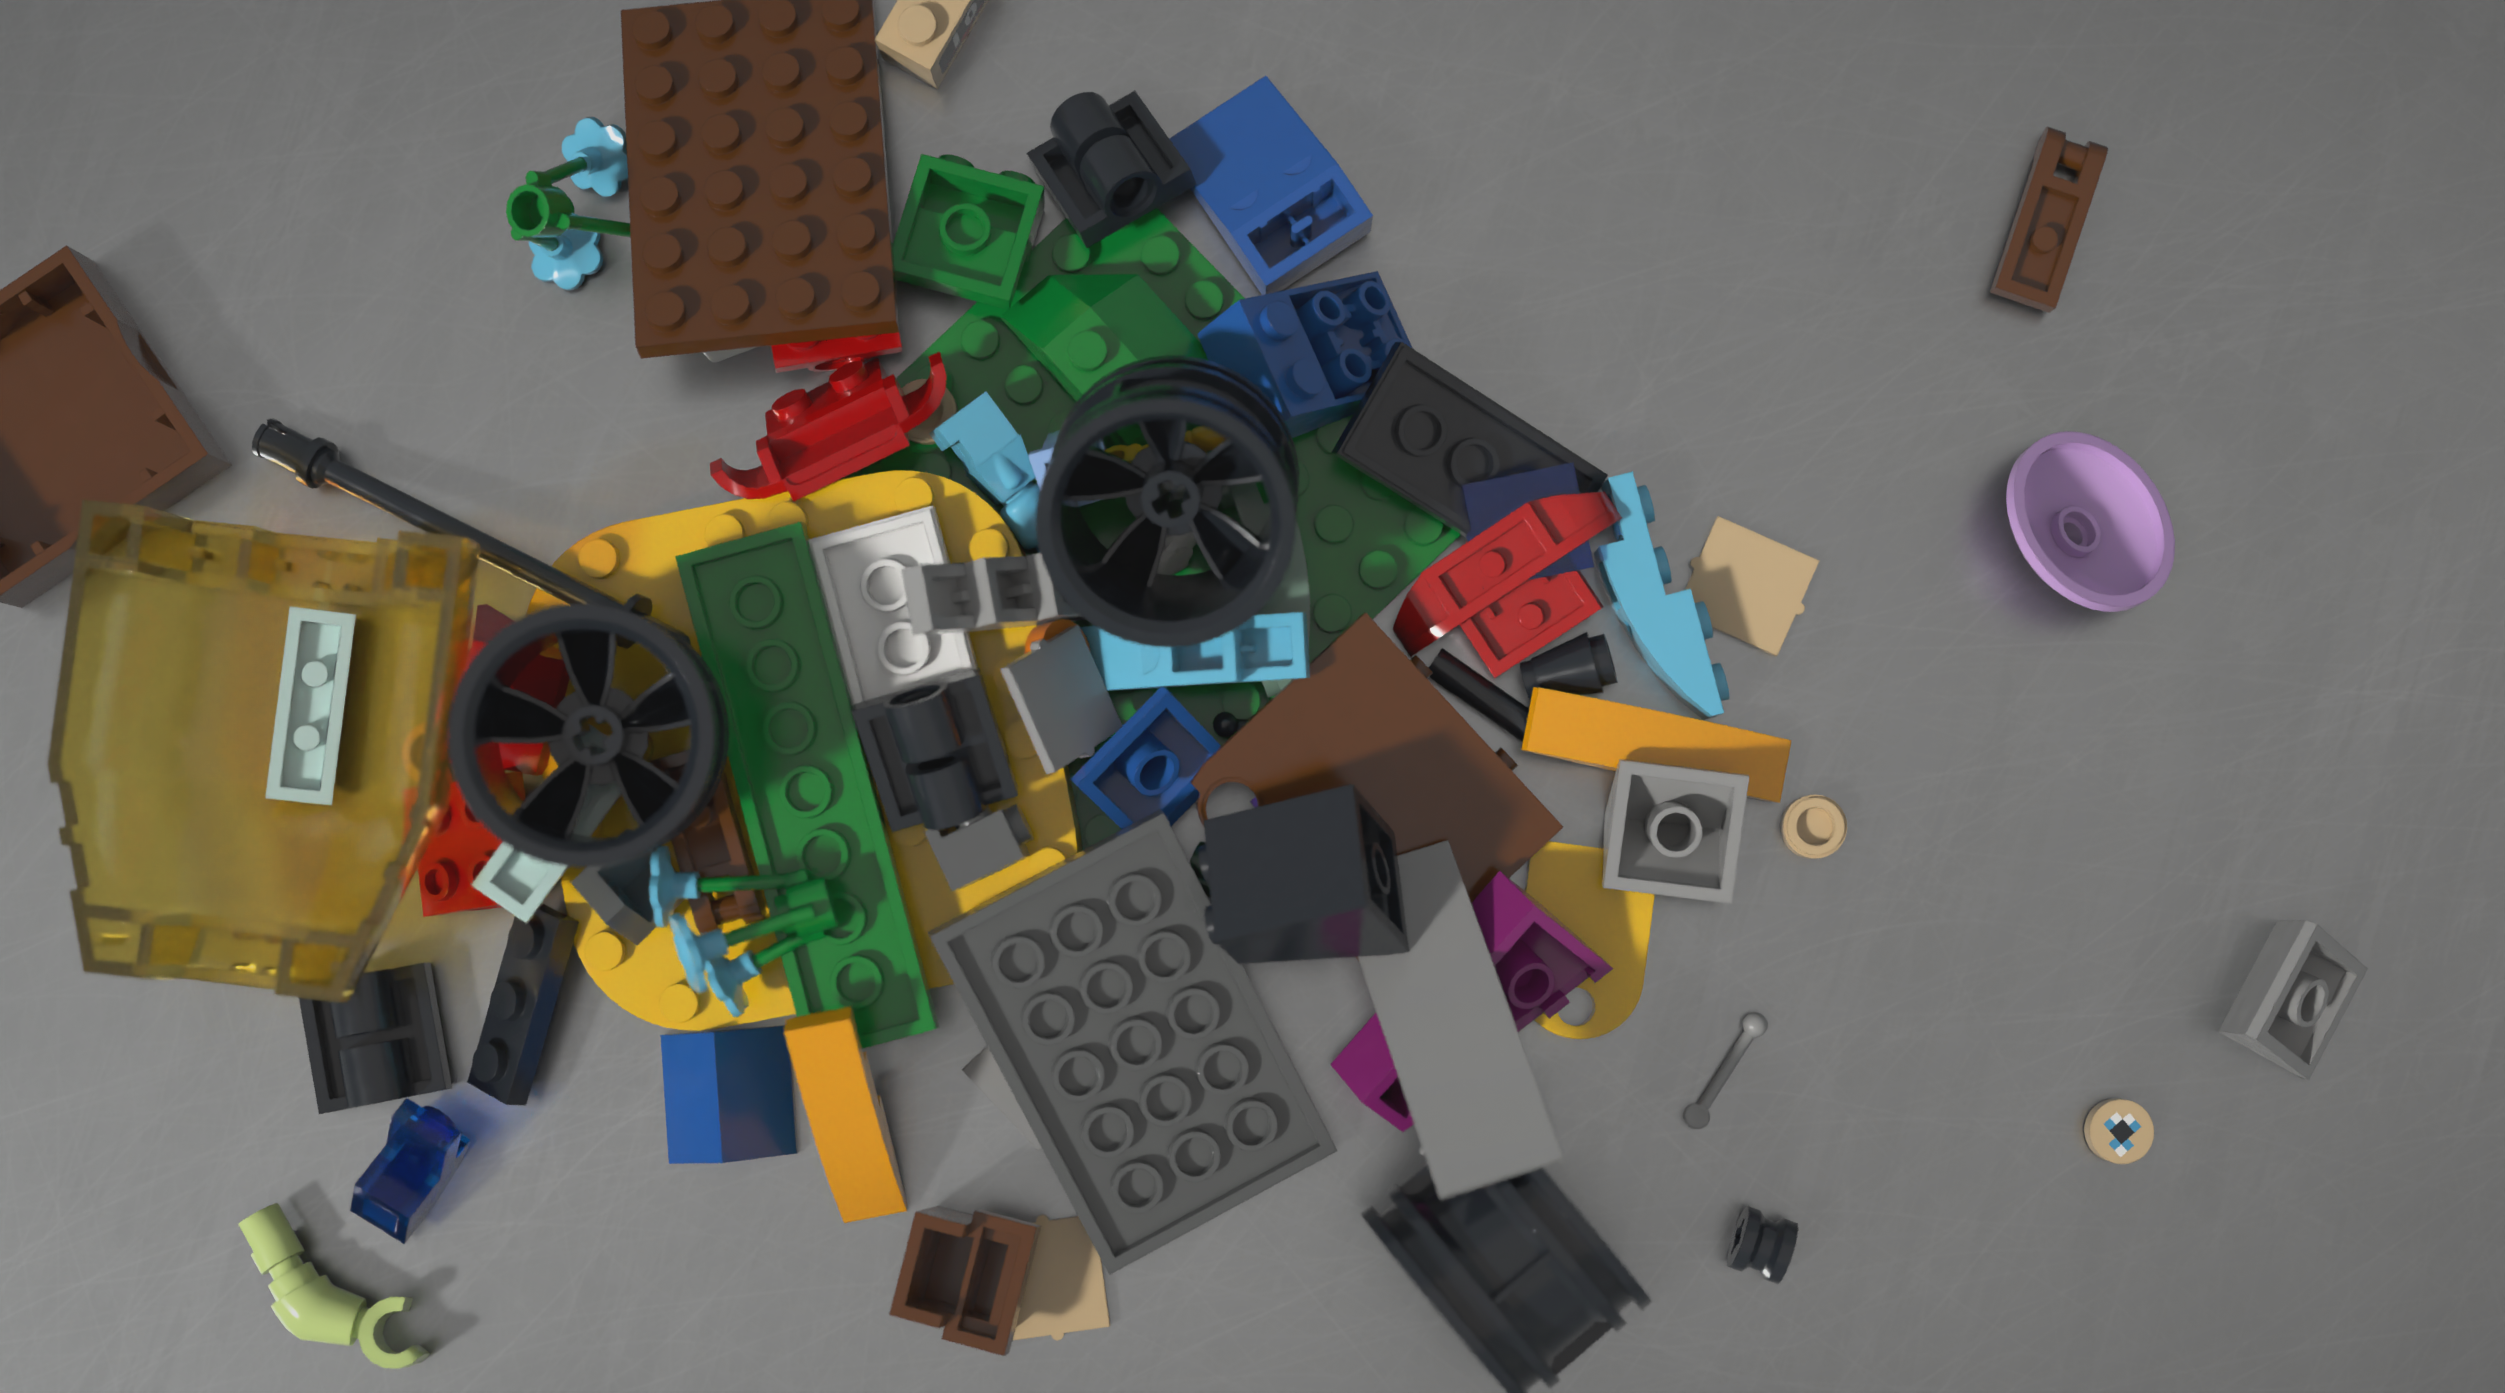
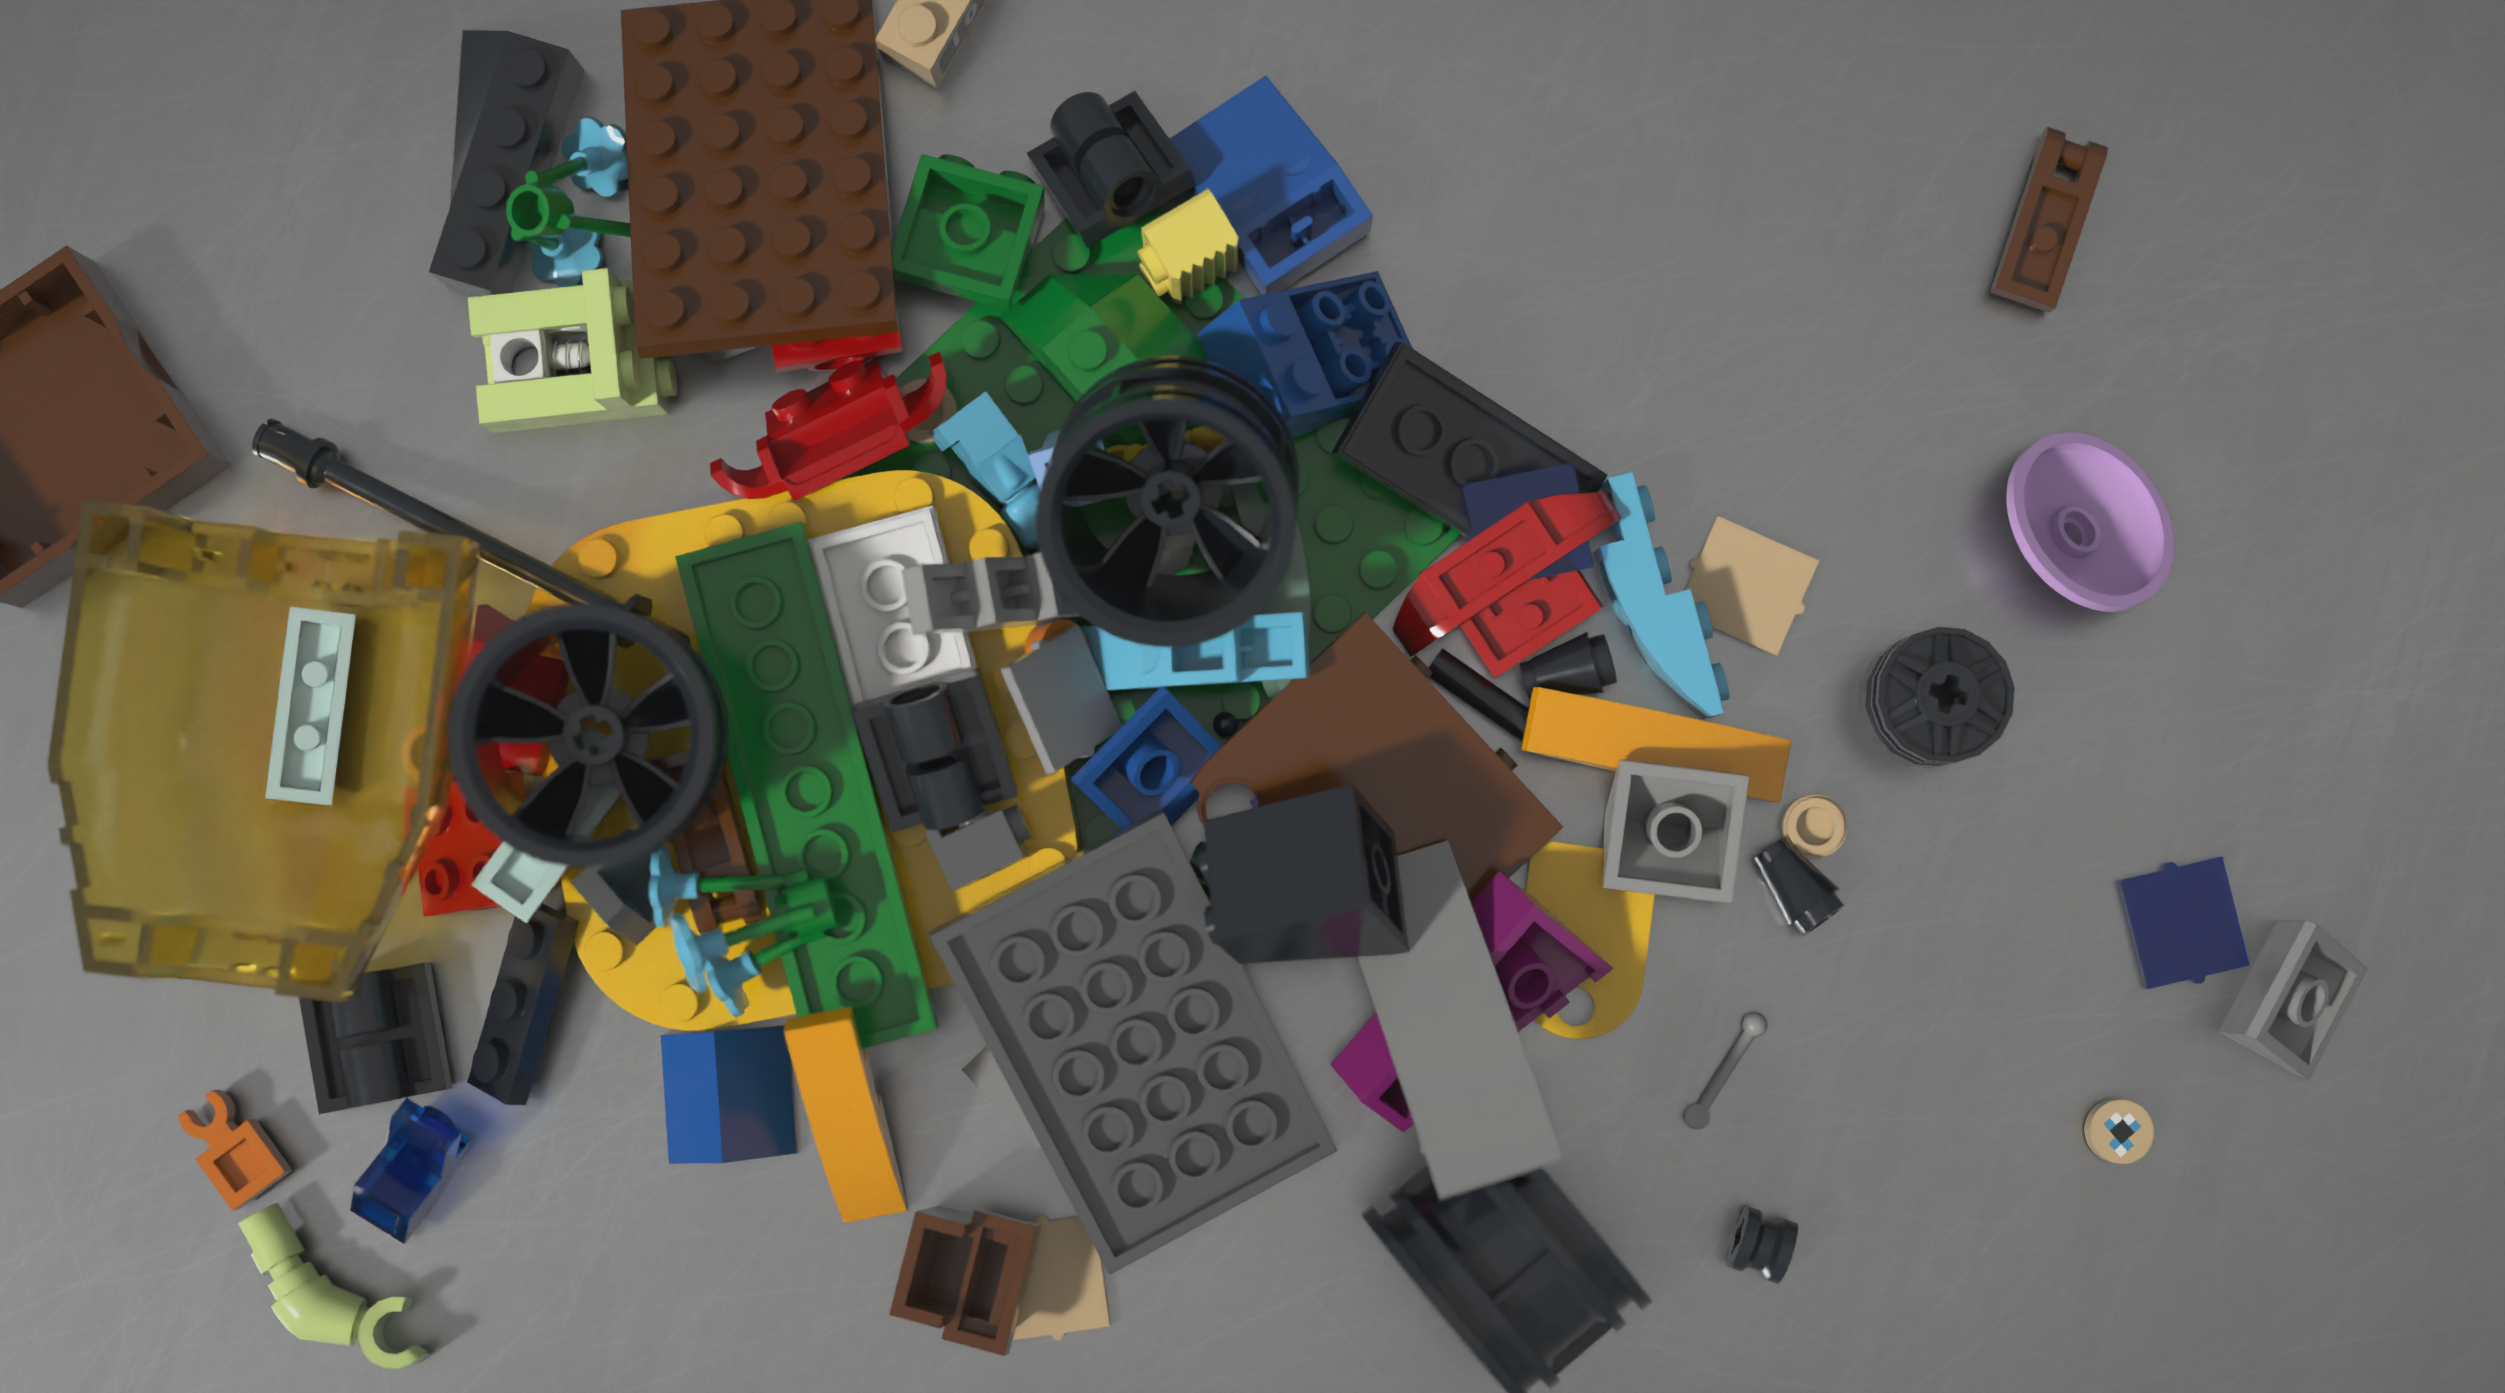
(240, 1158): none -> orange plate
(507, 123): none -> black wedge
(618, 381): none -> yellowish green brick
(1188, 248): none -> light yellow brick
(1798, 887): none -> black cone
(1905, 718): none -> black wheel
(2183, 922): none -> clear blue piece

